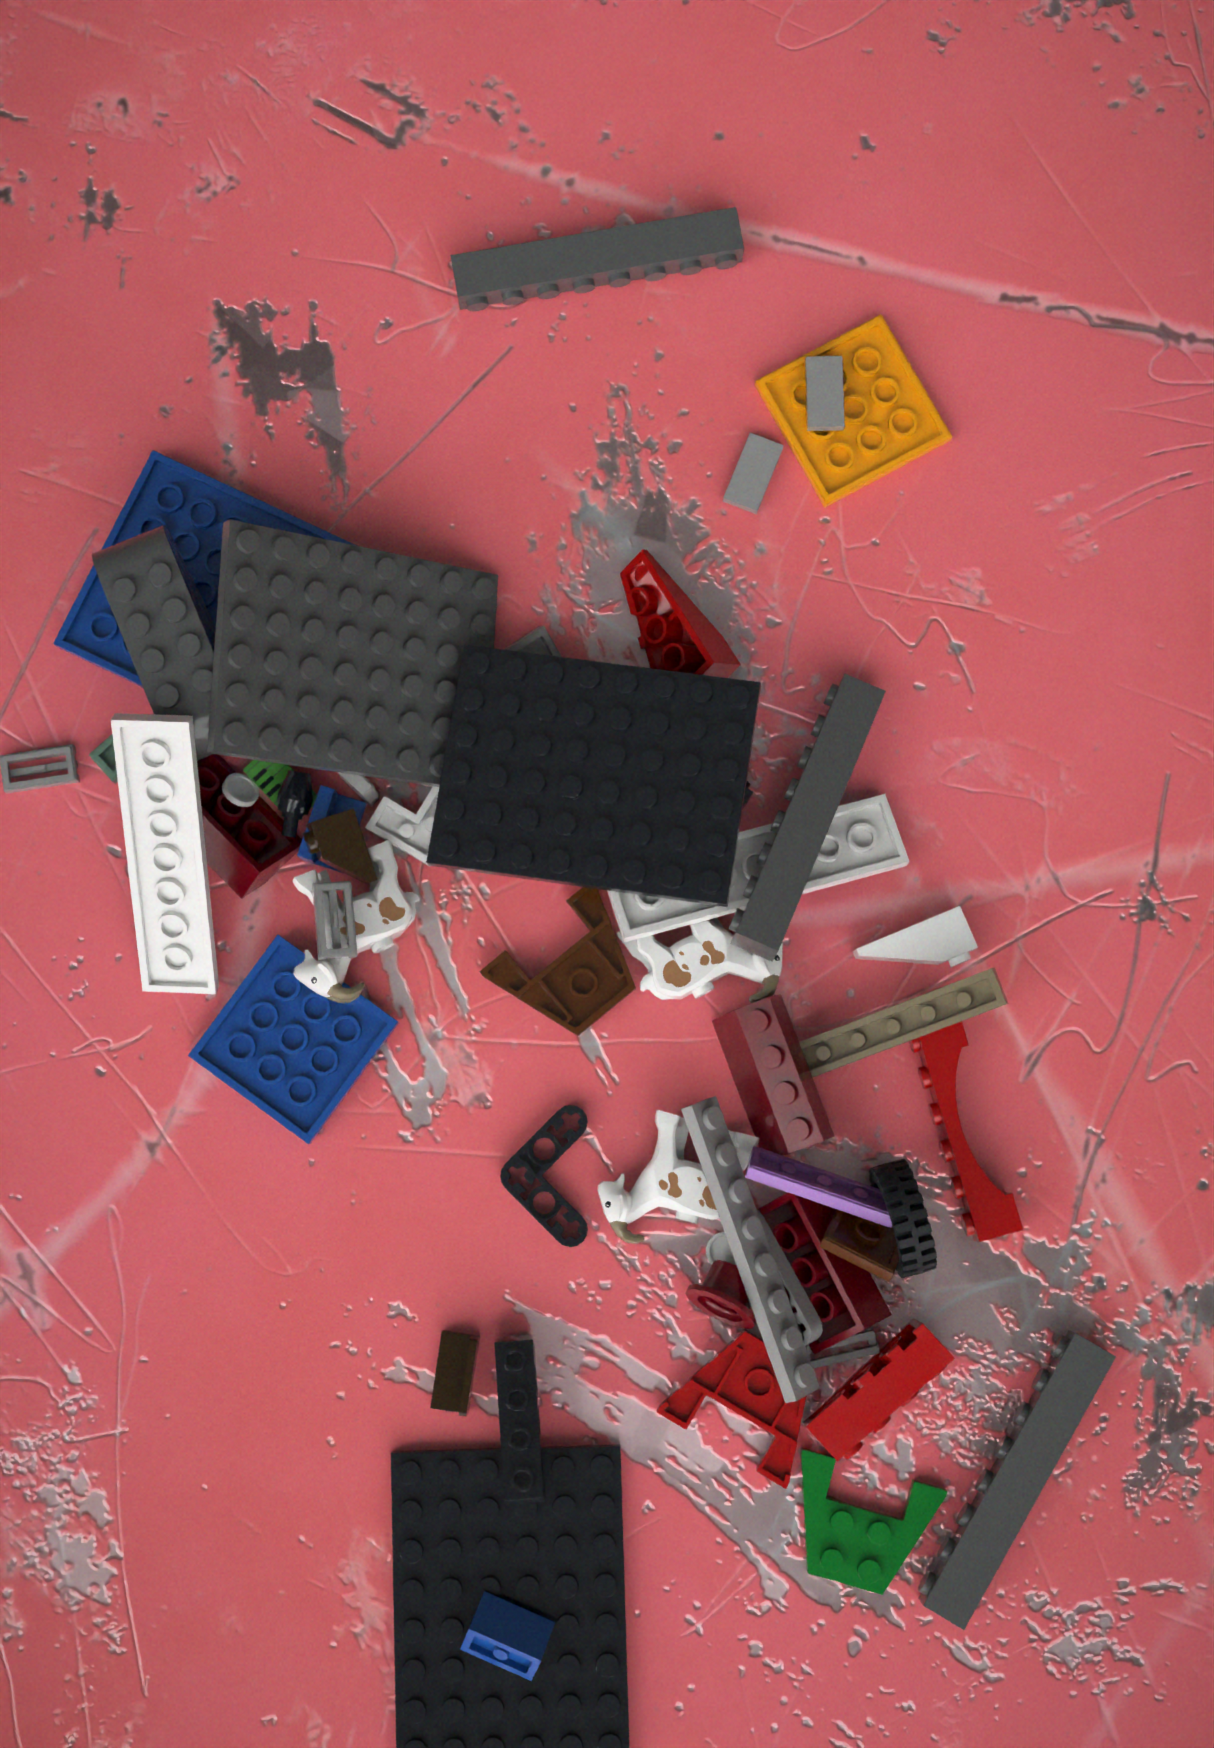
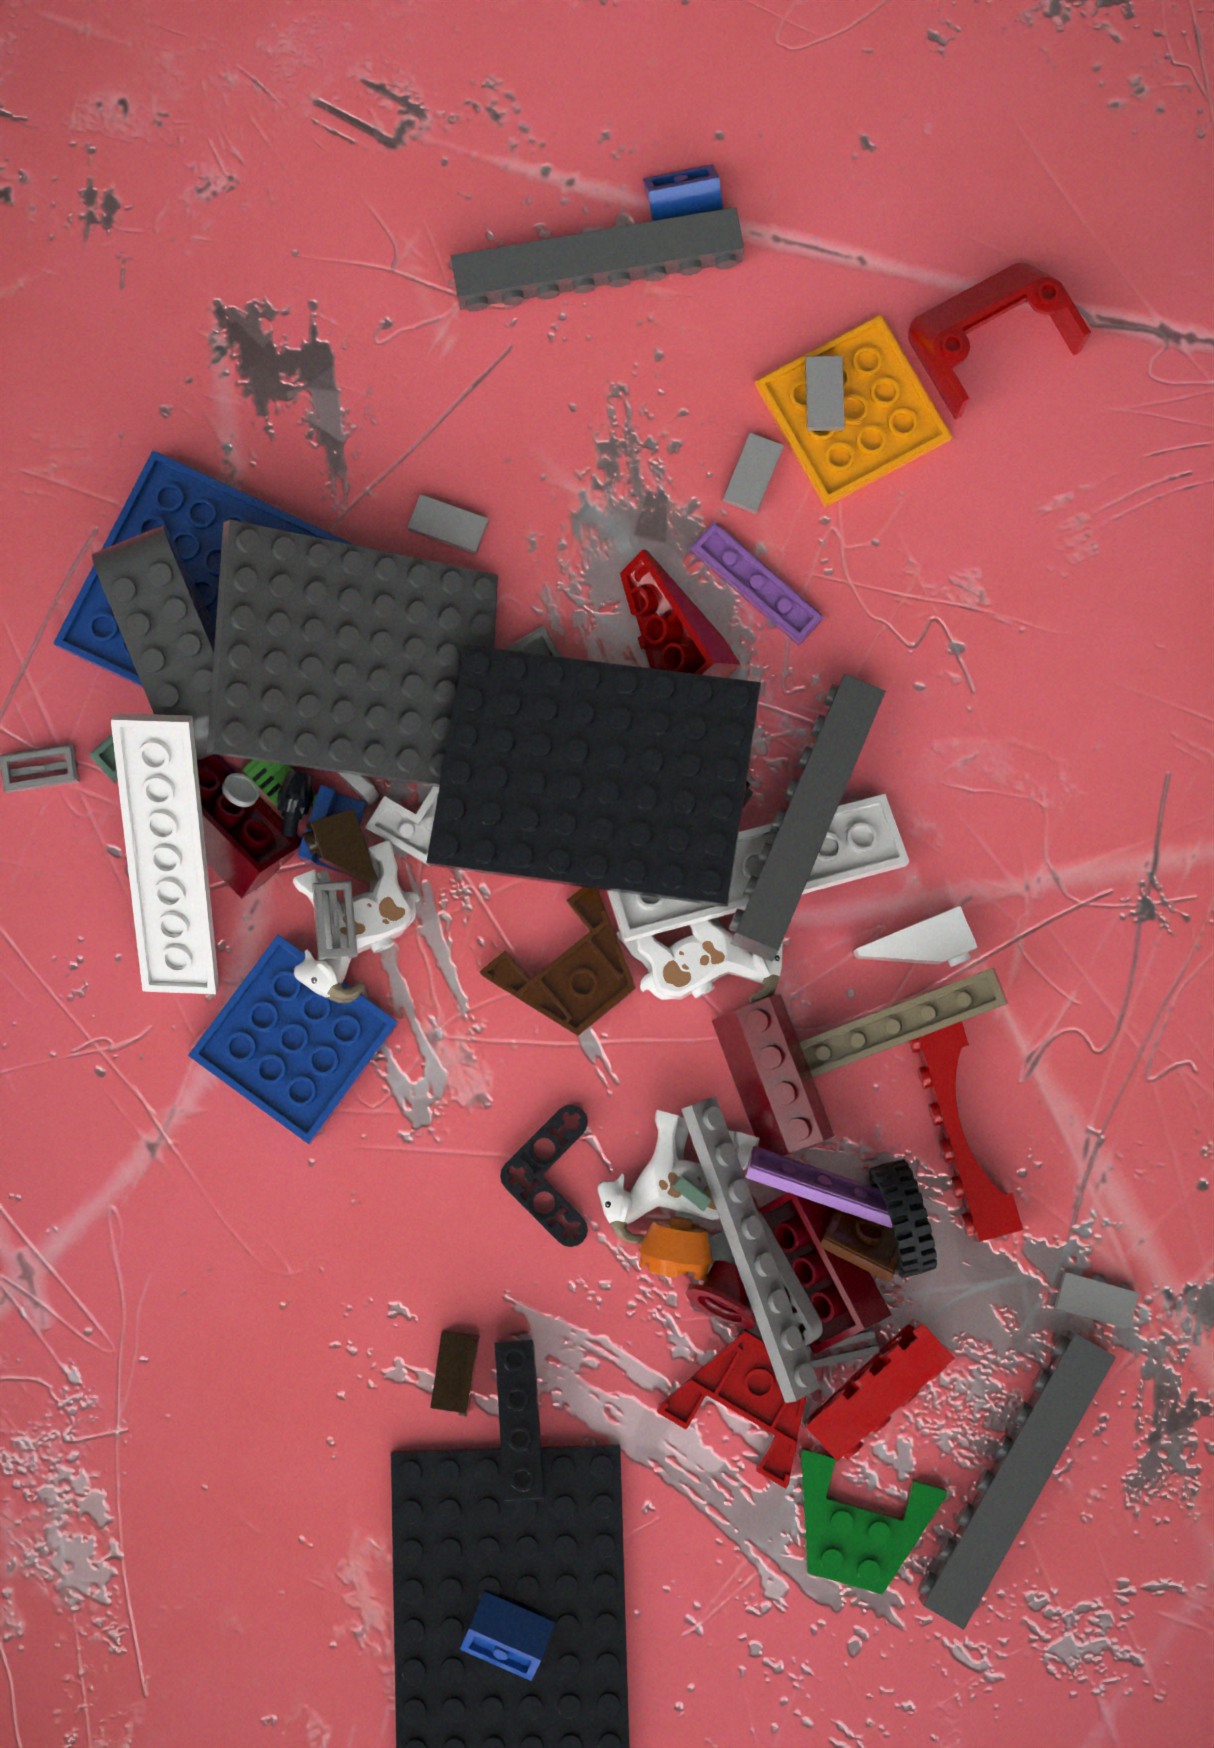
(448, 524): none -> light grey tile
(676, 1248): none -> orange cone
(684, 192): none -> blue panel
(692, 1192): none -> sand green tile
(756, 583): none -> medium lavender tile
(941, 332): none -> red windscreen
(1096, 1300): none -> light grey tile

